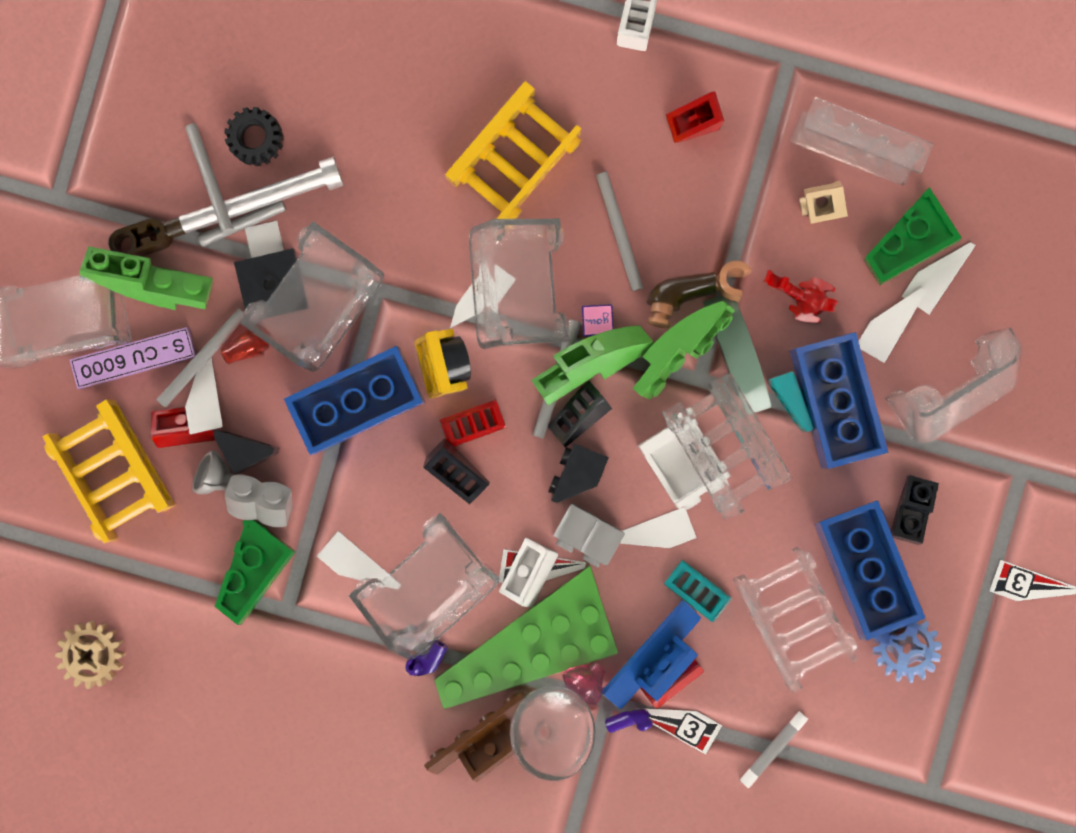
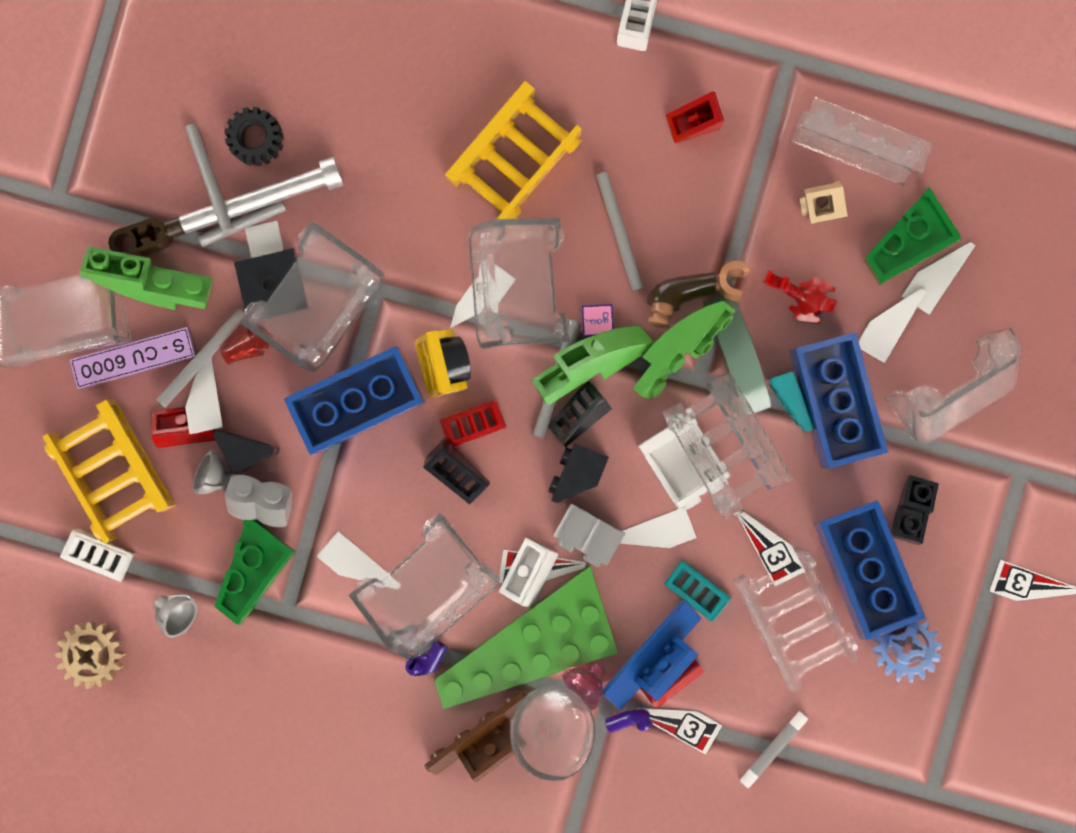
(72, 544): none -> white slope
(175, 614): none -> light grey piece
(773, 551): none -> sticker

